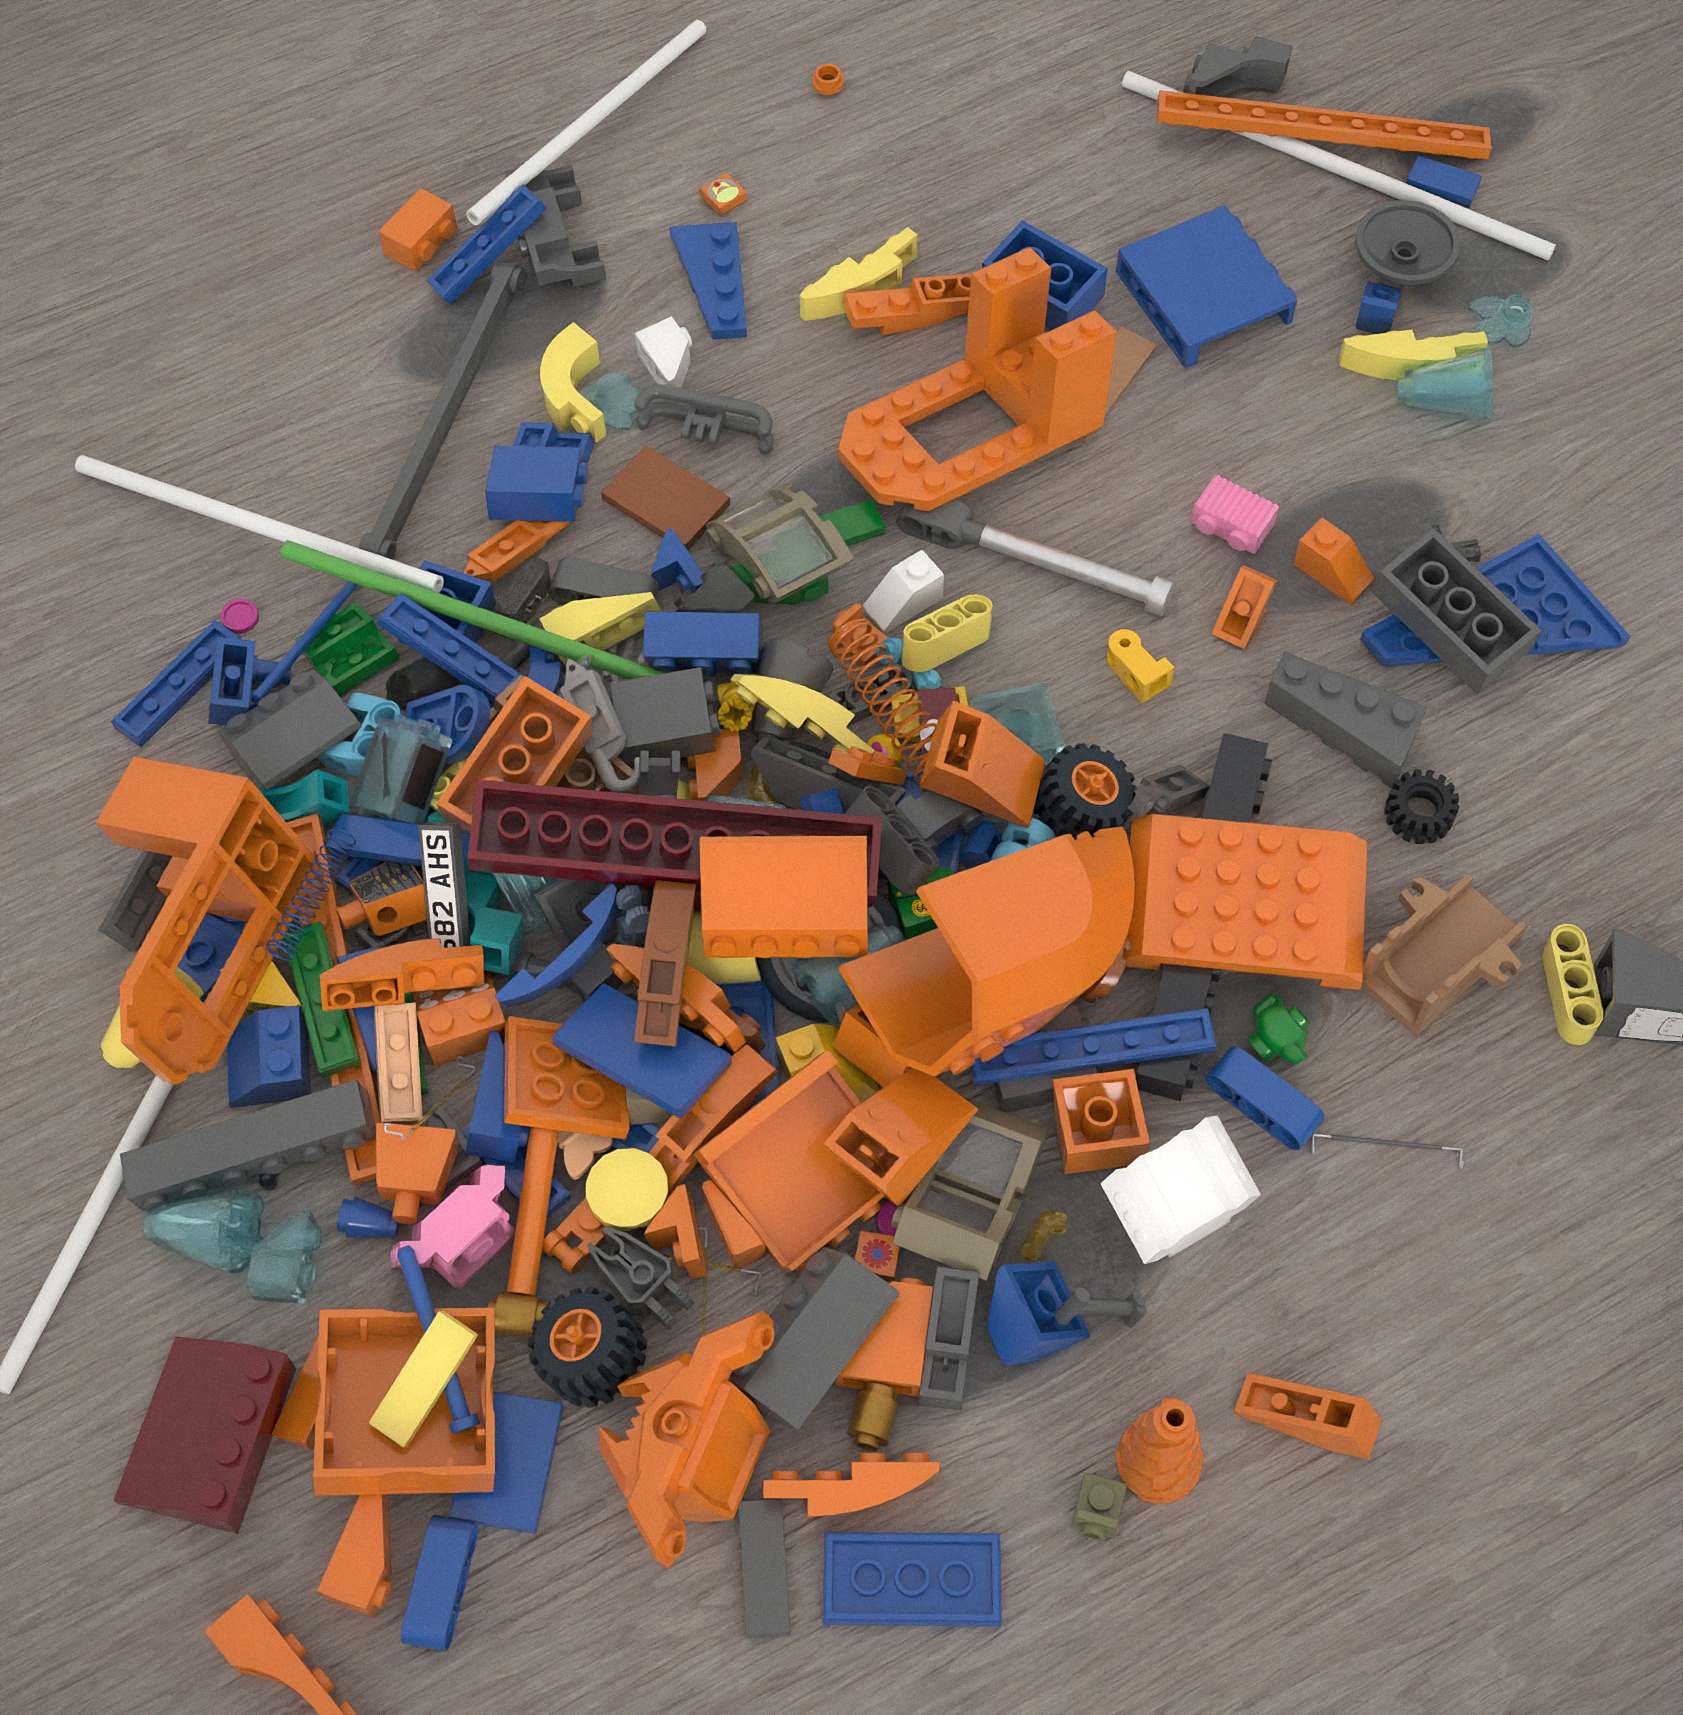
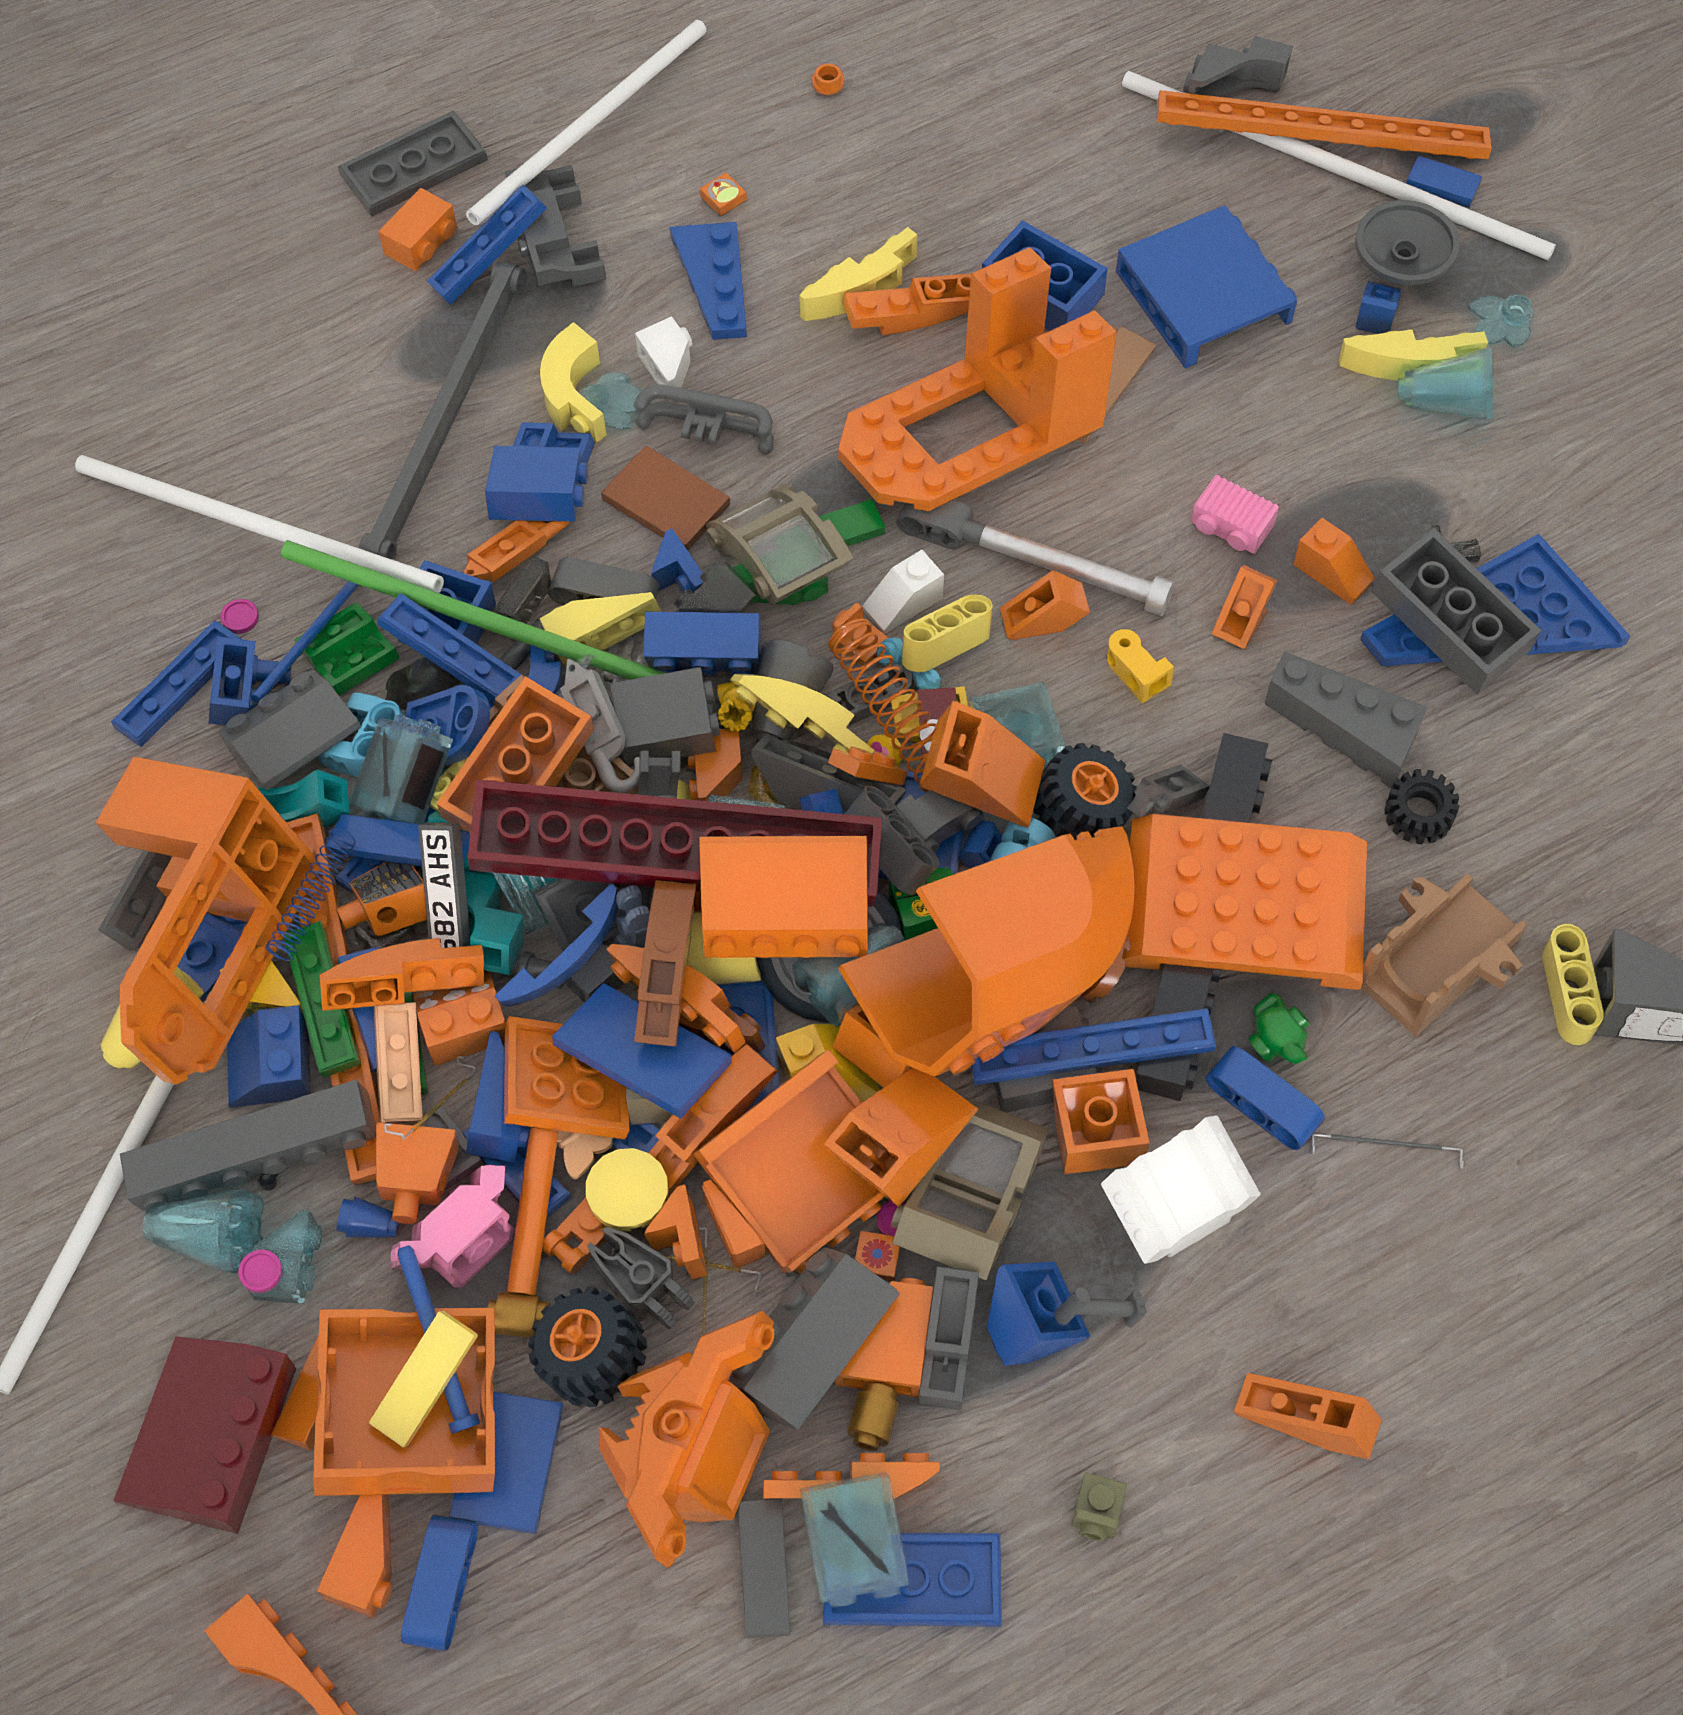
(260, 1271): none -> dark pink piece
(412, 162): none -> dark grey tile
(854, 1539): none -> clear light blue brick
(1041, 1232): clear yellow arm -> none
(1045, 607): none -> orange slope
(1161, 1453): orange cone -> none

